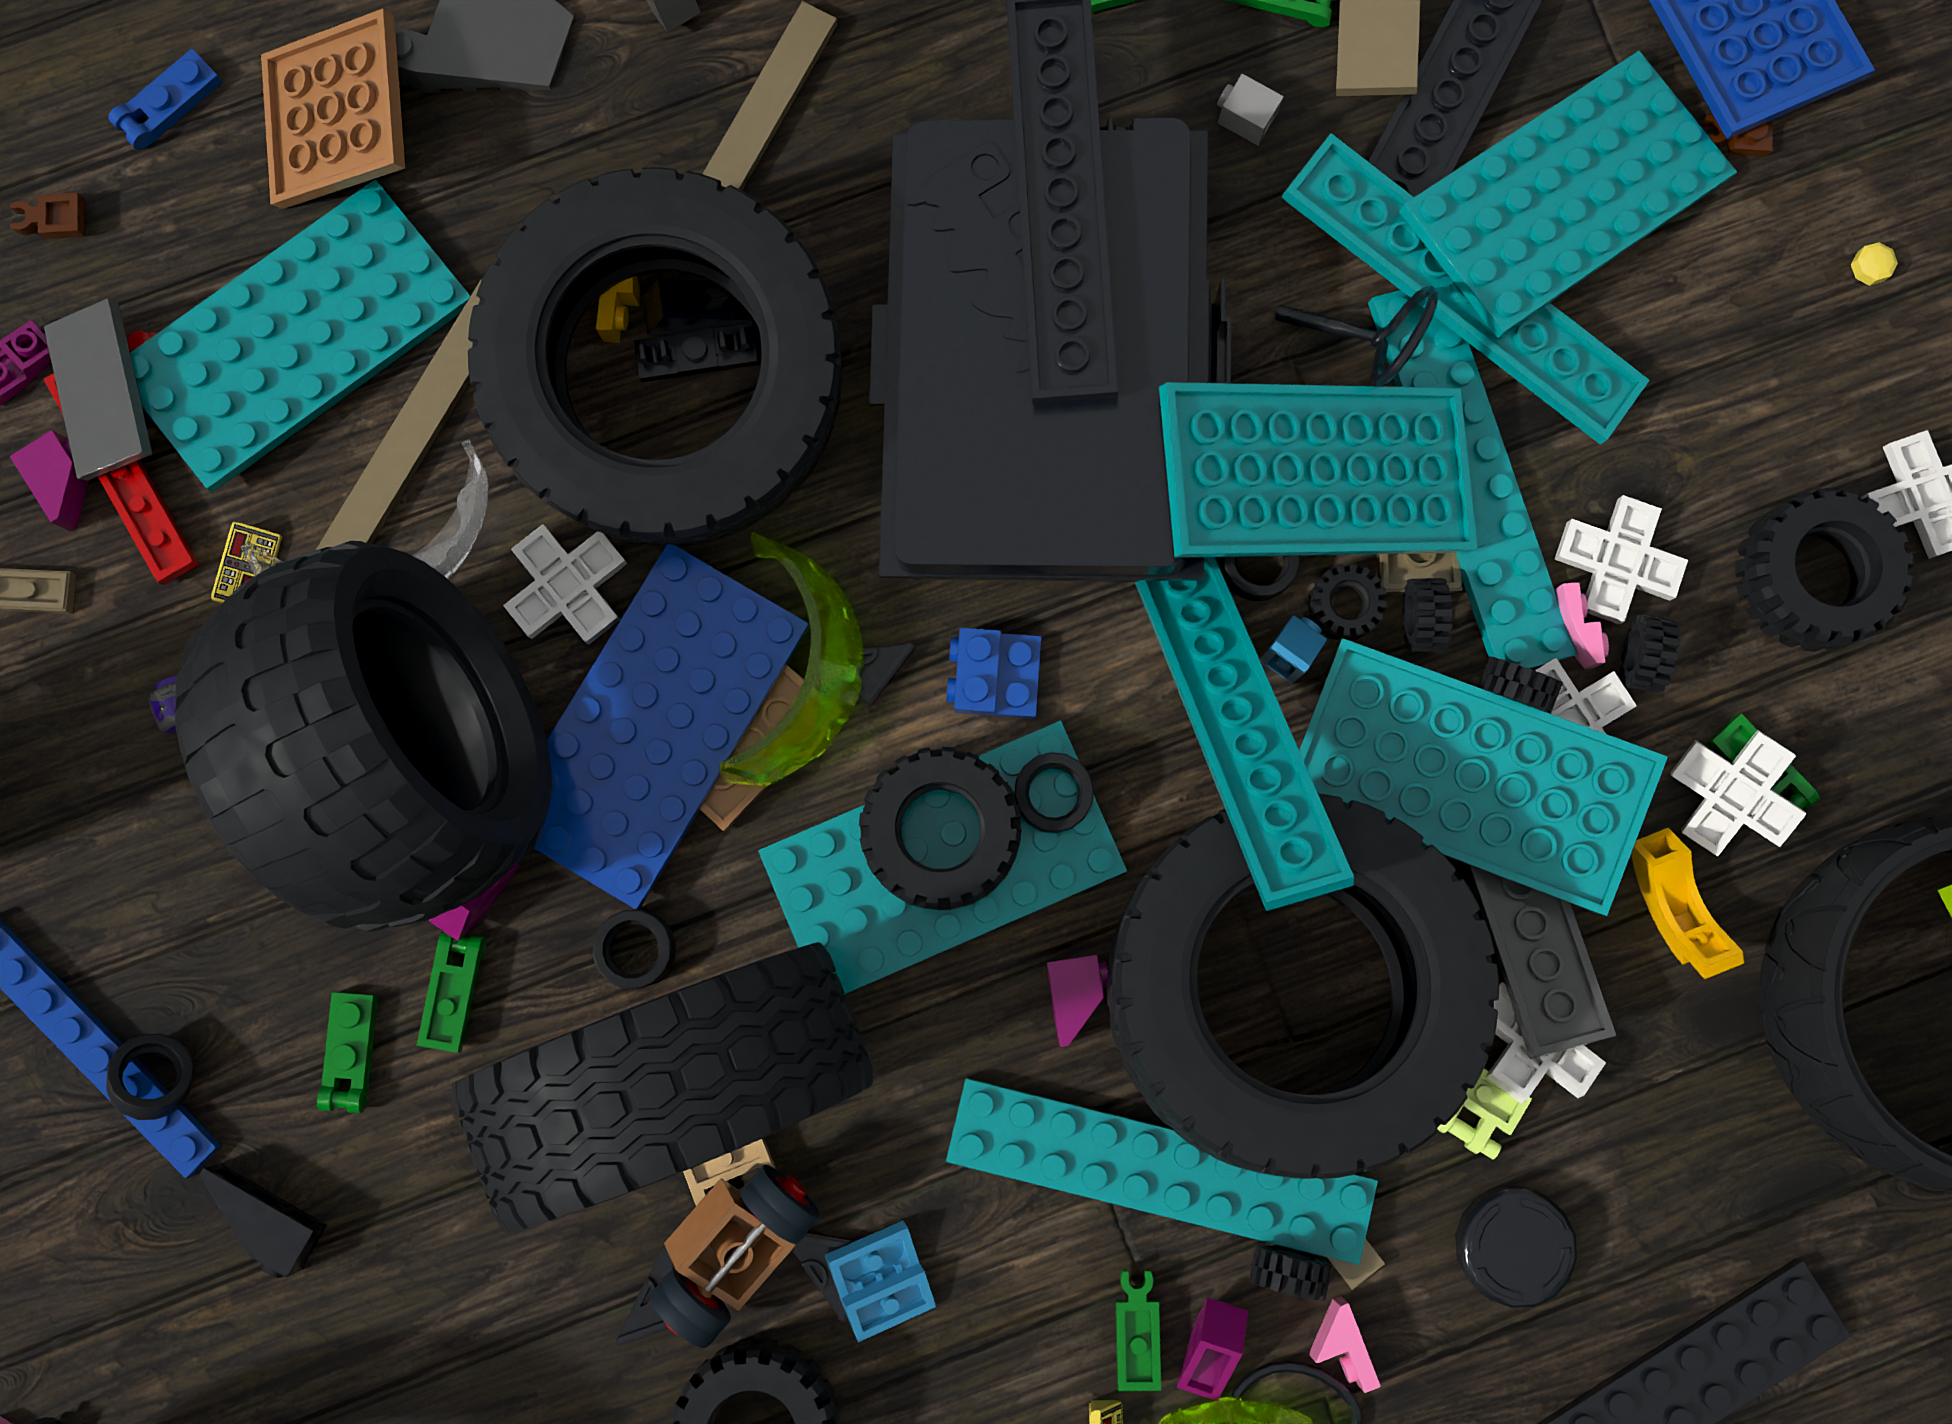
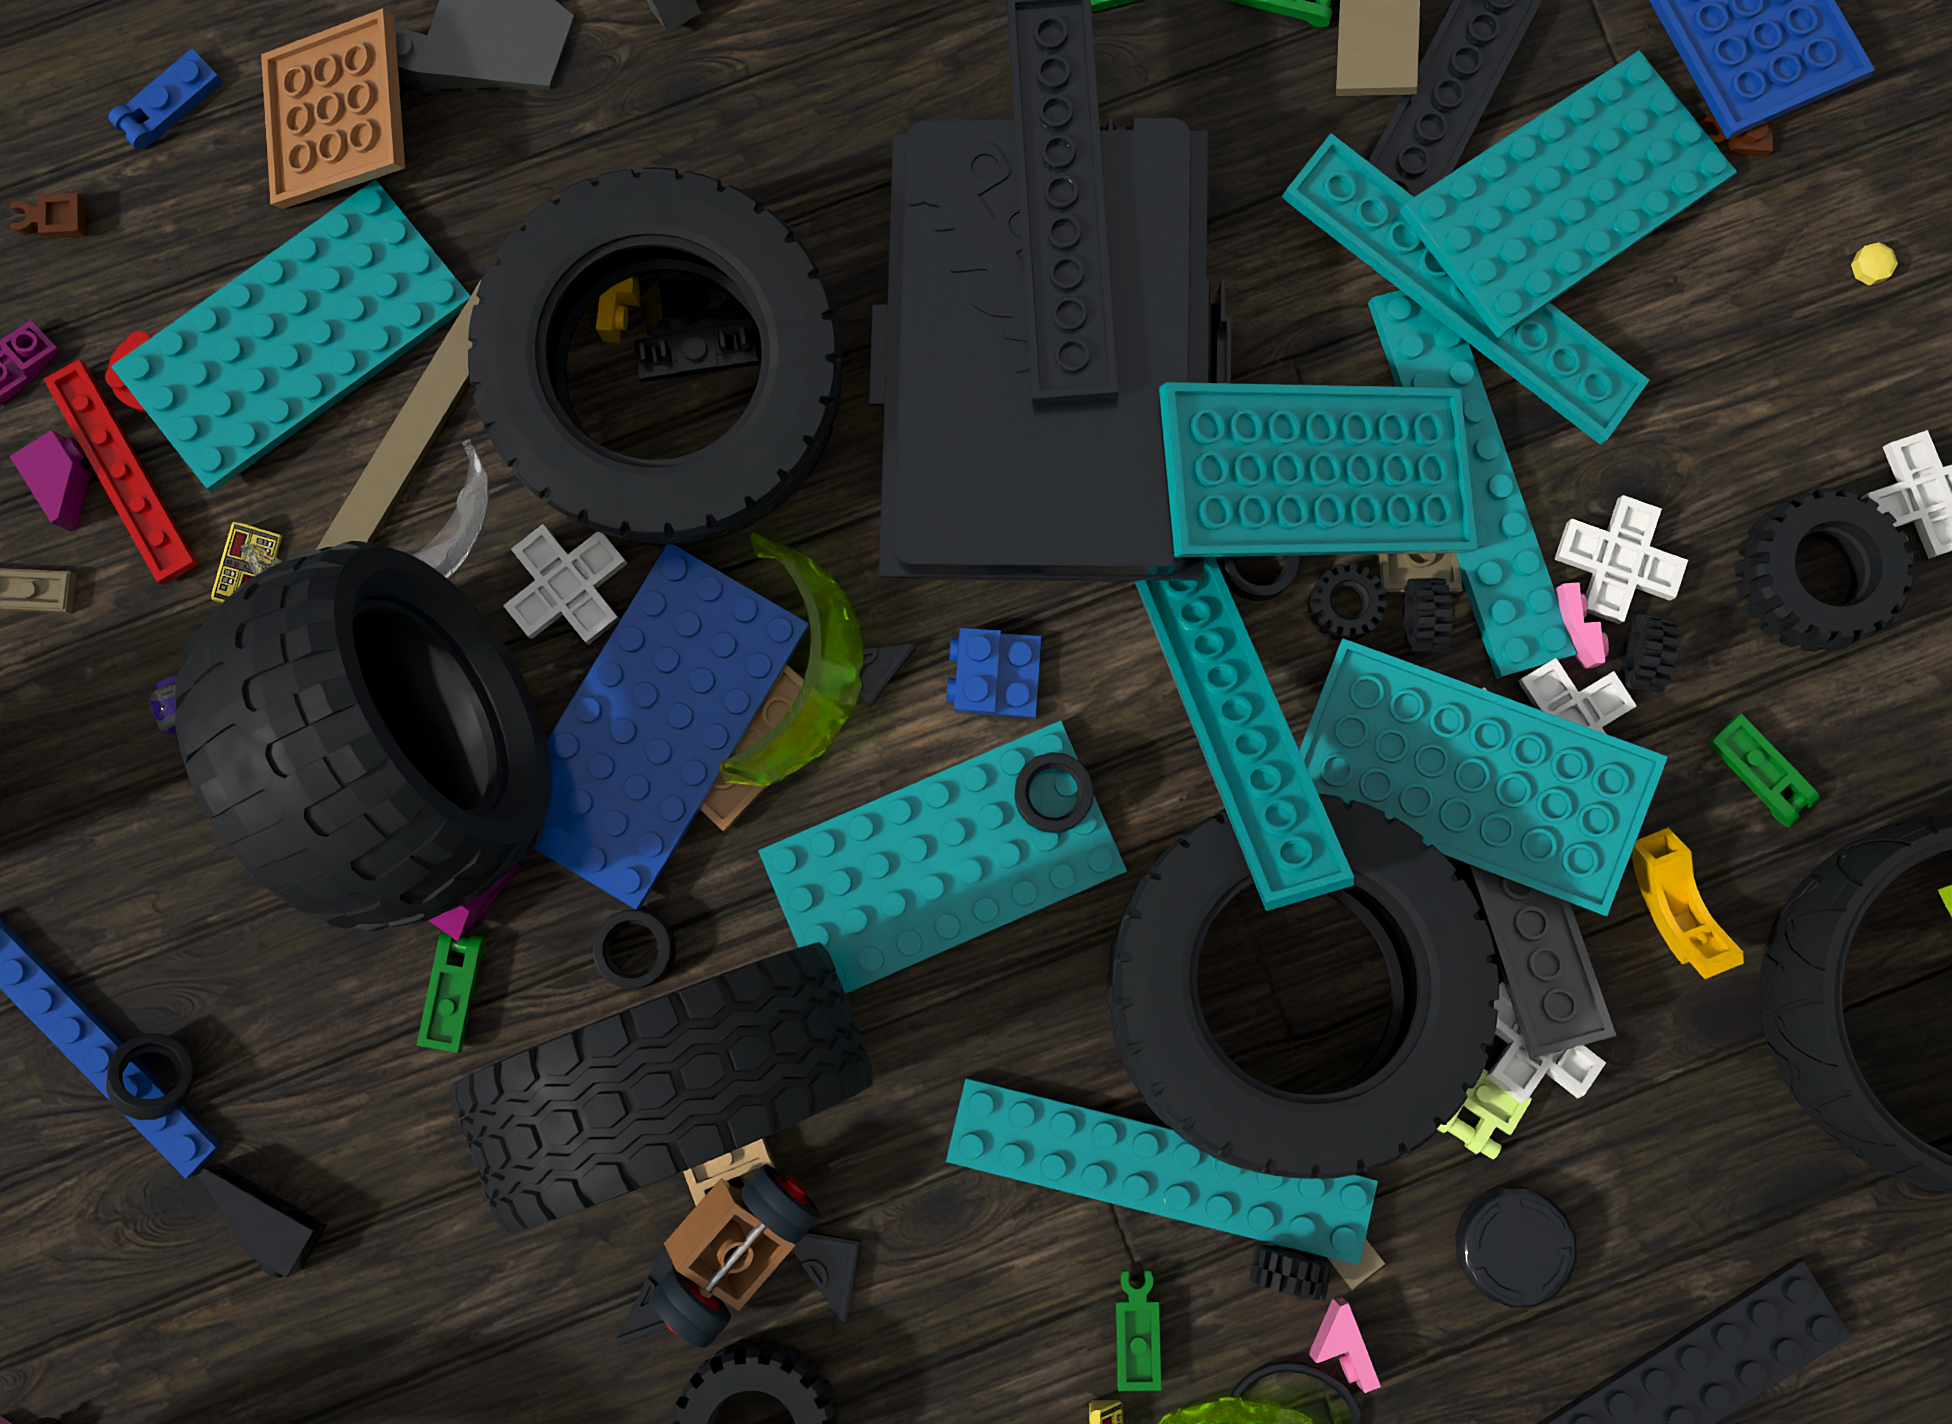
(97, 389): dark grey tile -> none
(348, 1051): green plate -> none
(771, 96): dark tan tile -> none
(880, 1281): dark azure slope -> none
(940, 771): black tyre -> none
(1075, 993): magenta slope -> none
(1213, 1349): magenta slope -> none
(1248, 108): light grey brick -> none
(1294, 648): dark azure slope -> none
(1377, 339): black piece -> none
(1520, 684): black tyre -> none
(1738, 793): white plate -> none

